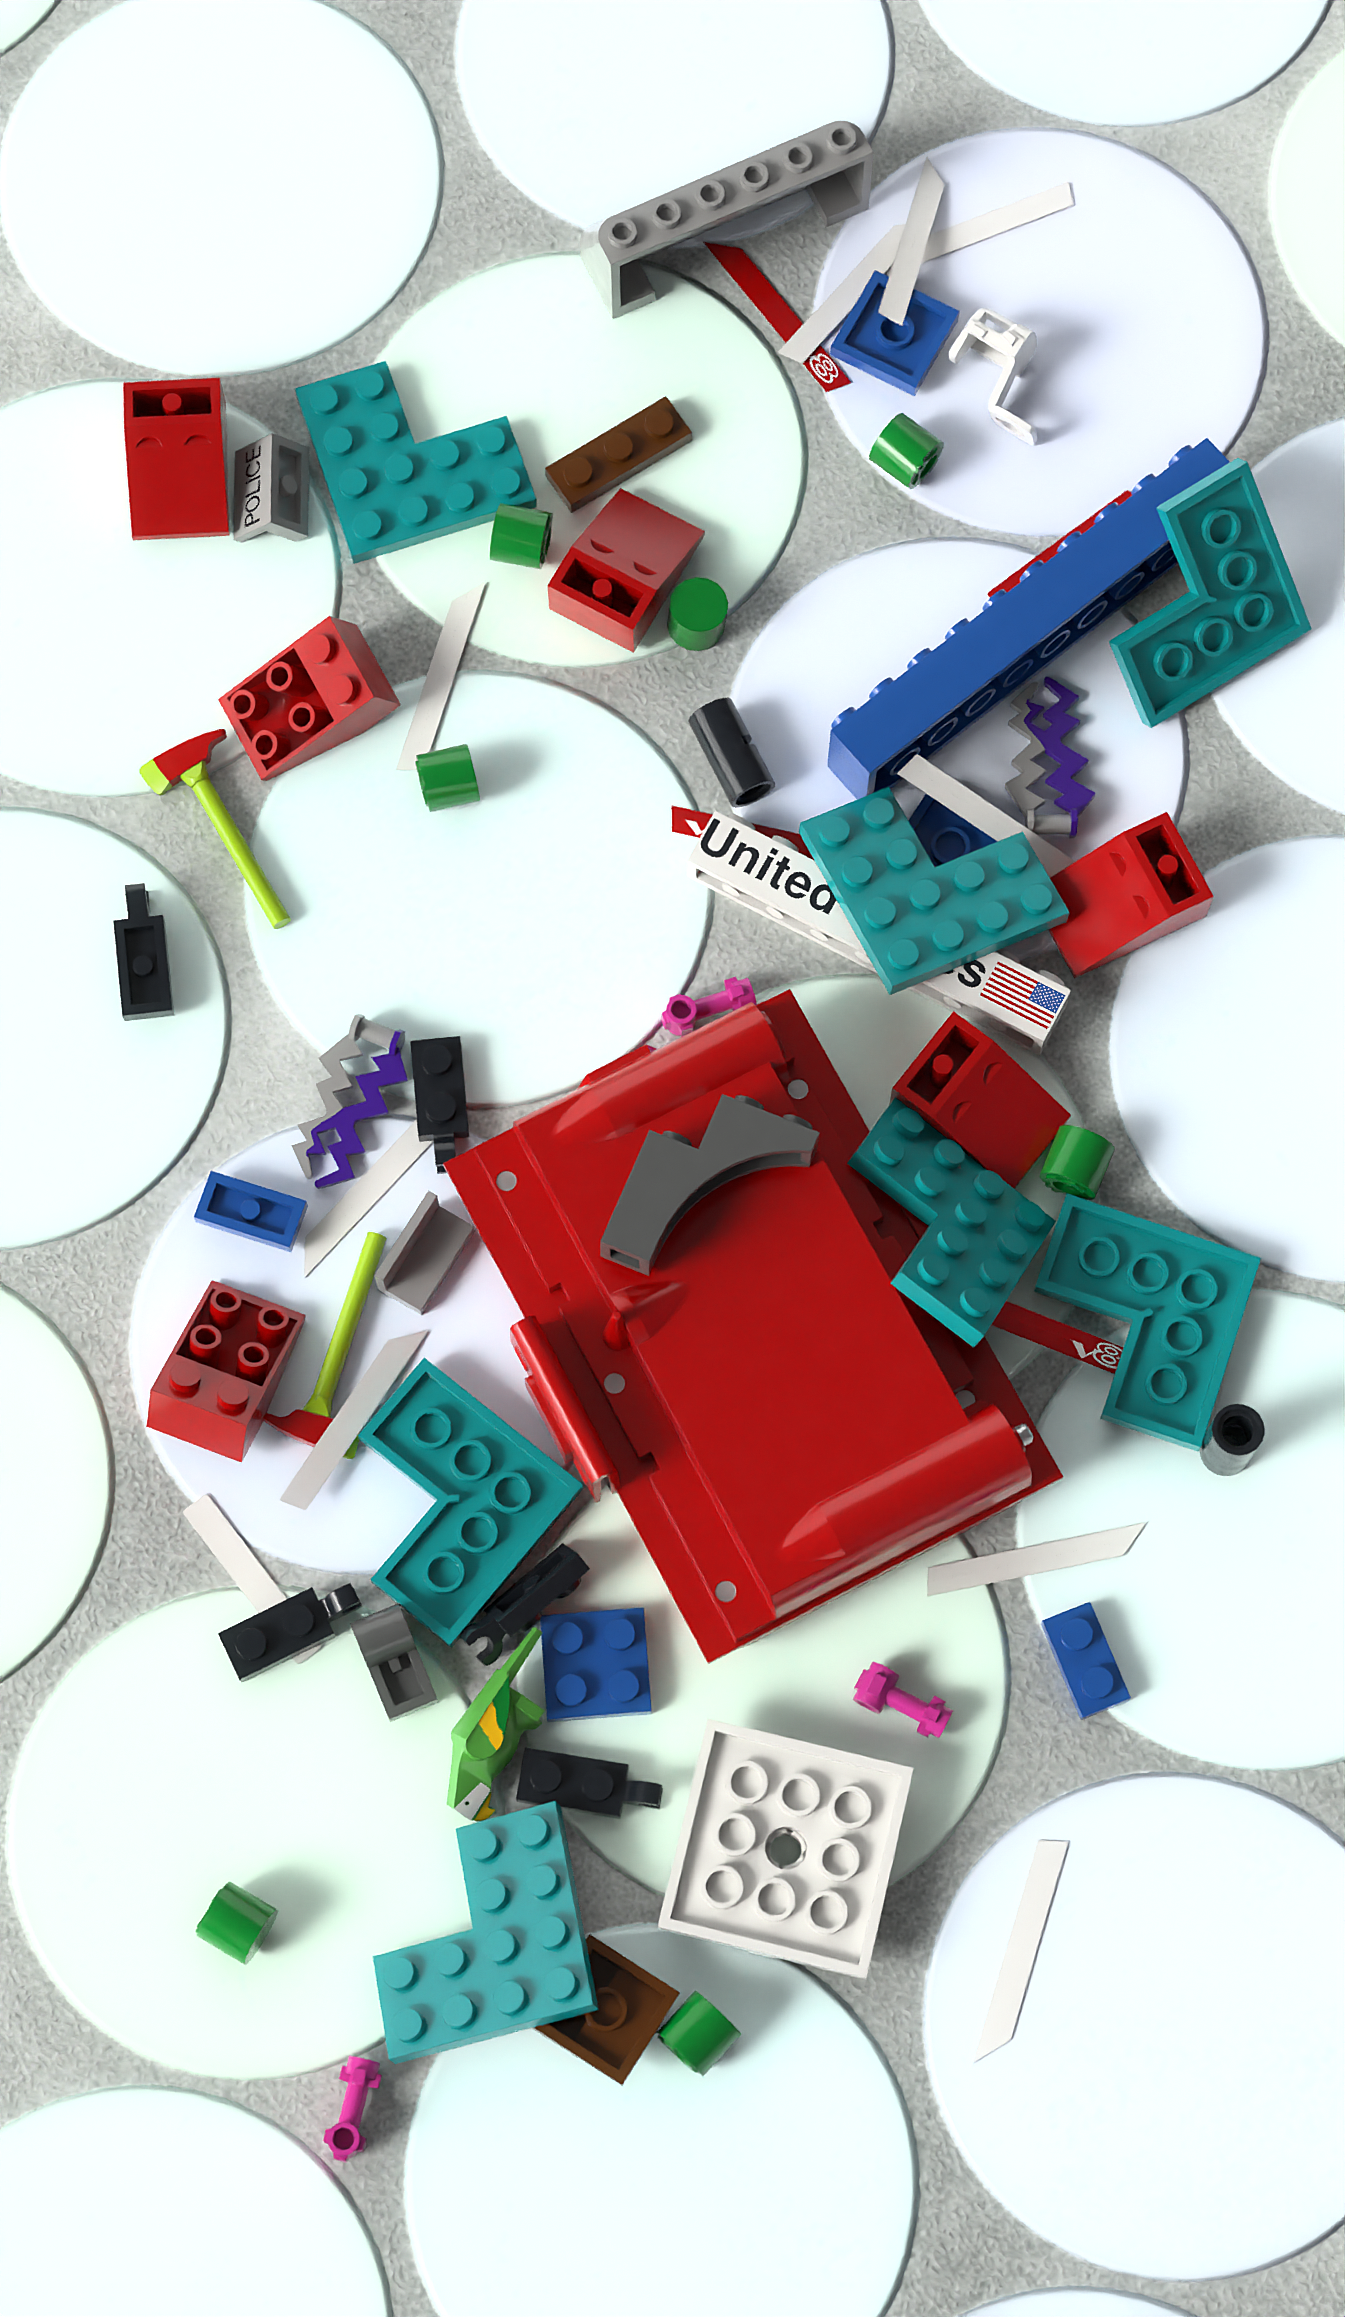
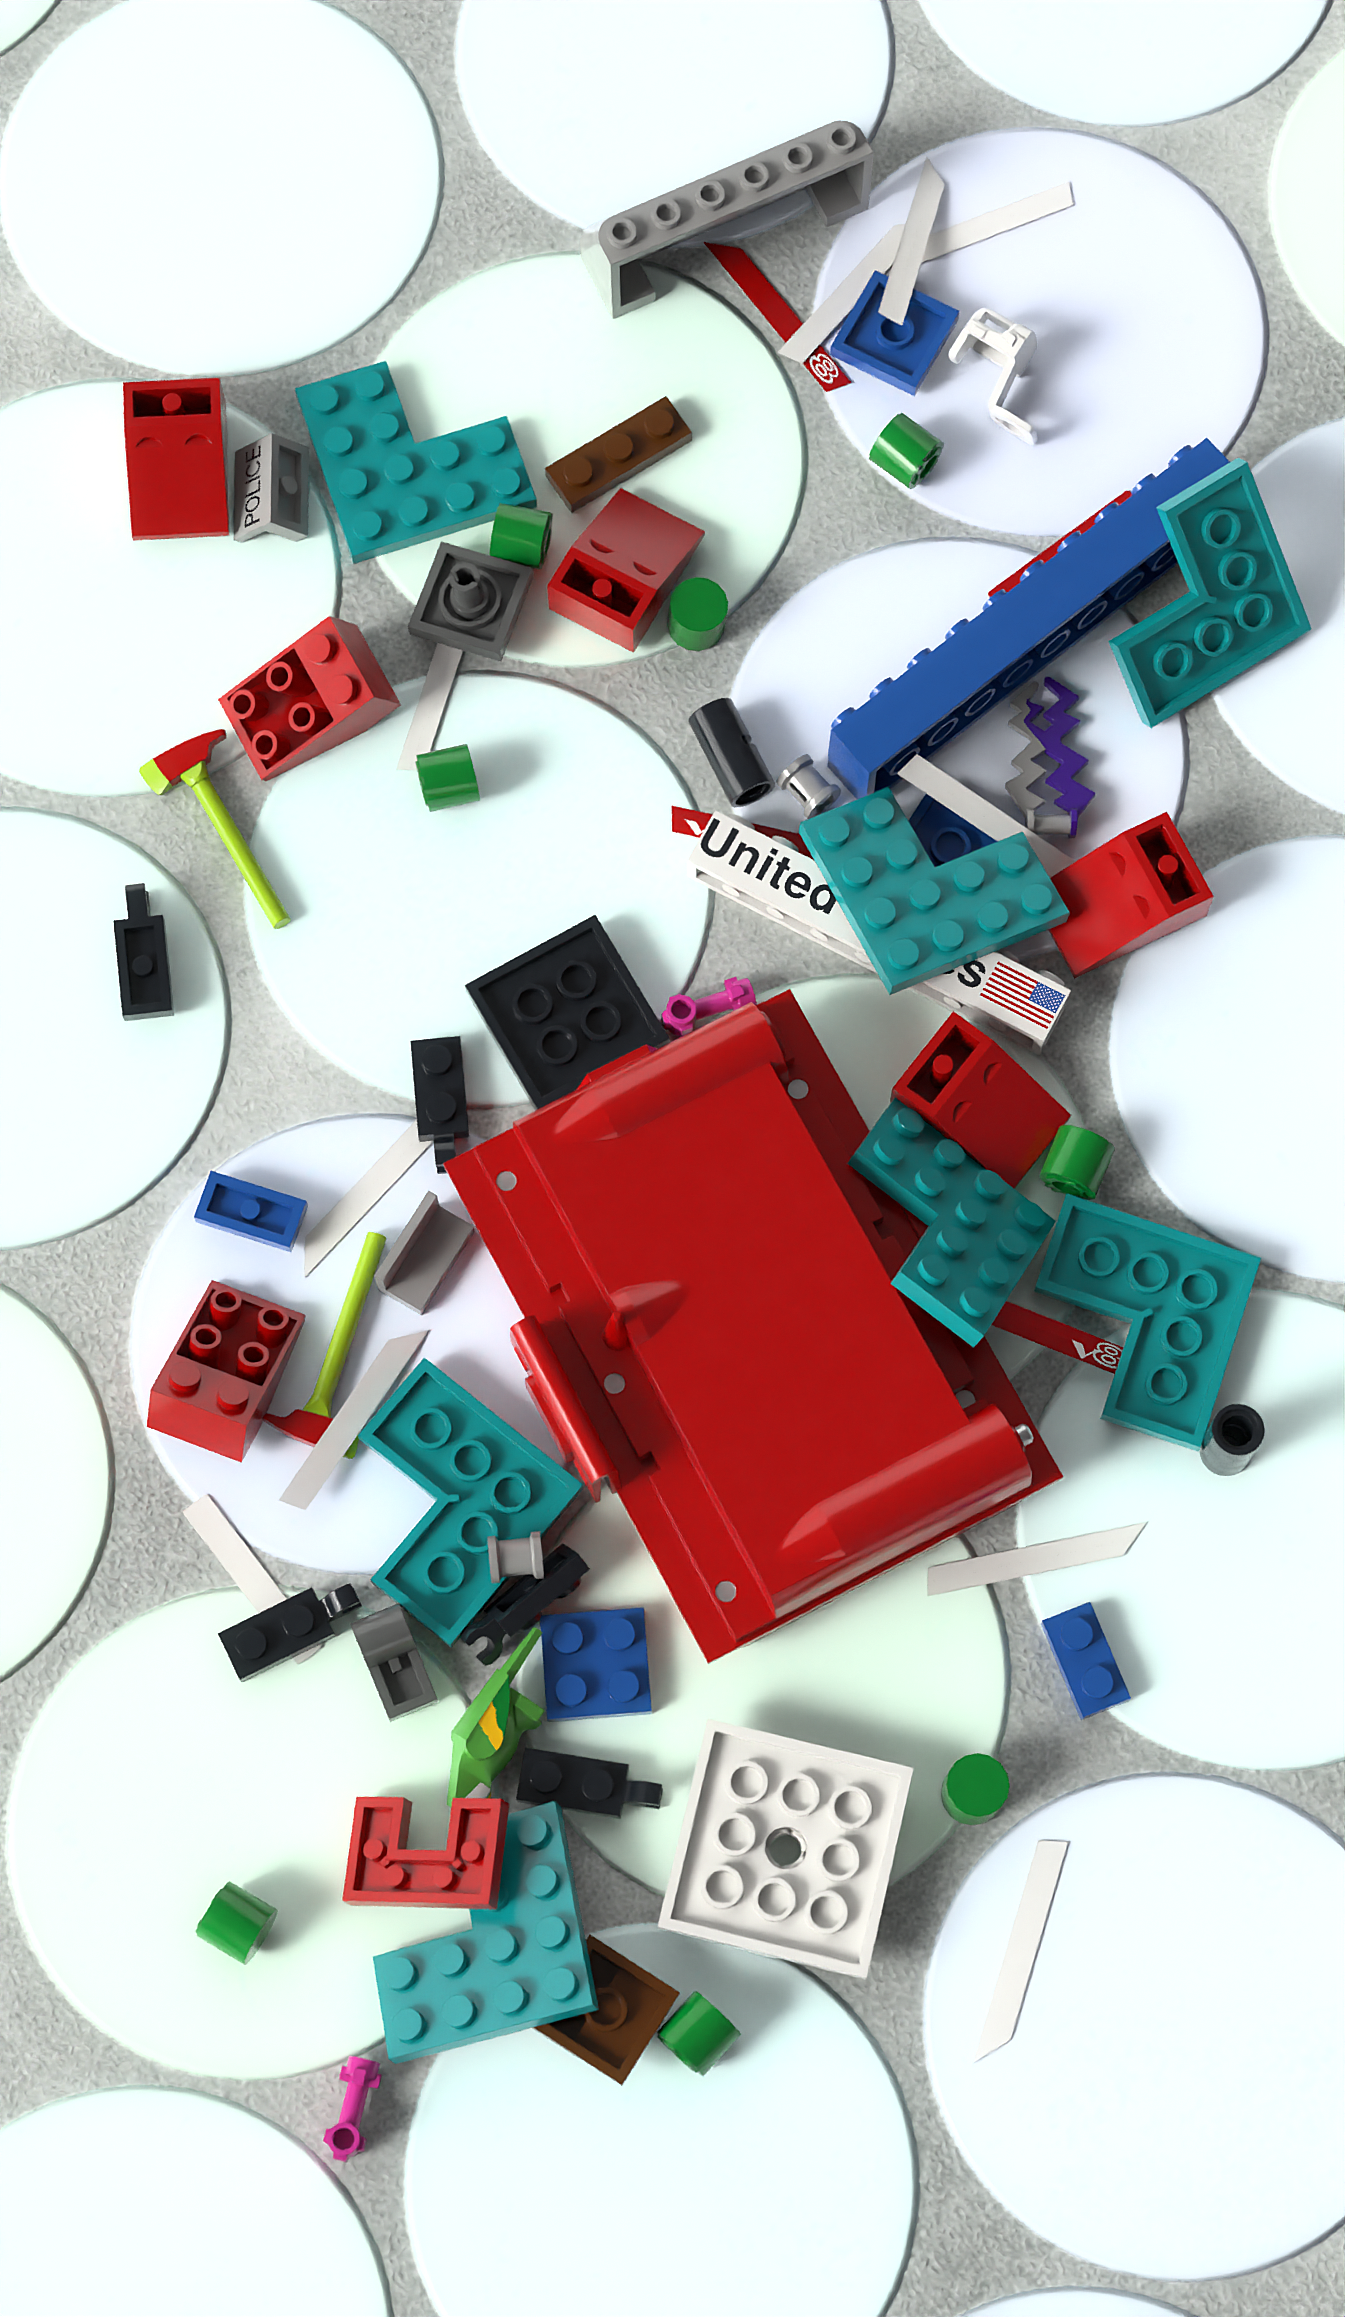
(344, 1119): piece -> none
(390, 1875): none -> plate
(470, 601): none -> dark grey plate
(515, 1557): none -> light grey bush
(564, 1011): none -> black plate
(675, 1176): dark grey arch -> none
(808, 786): none -> light grey bush
(878, 1688): dark pink bar -> none
(975, 1789): none -> green piece

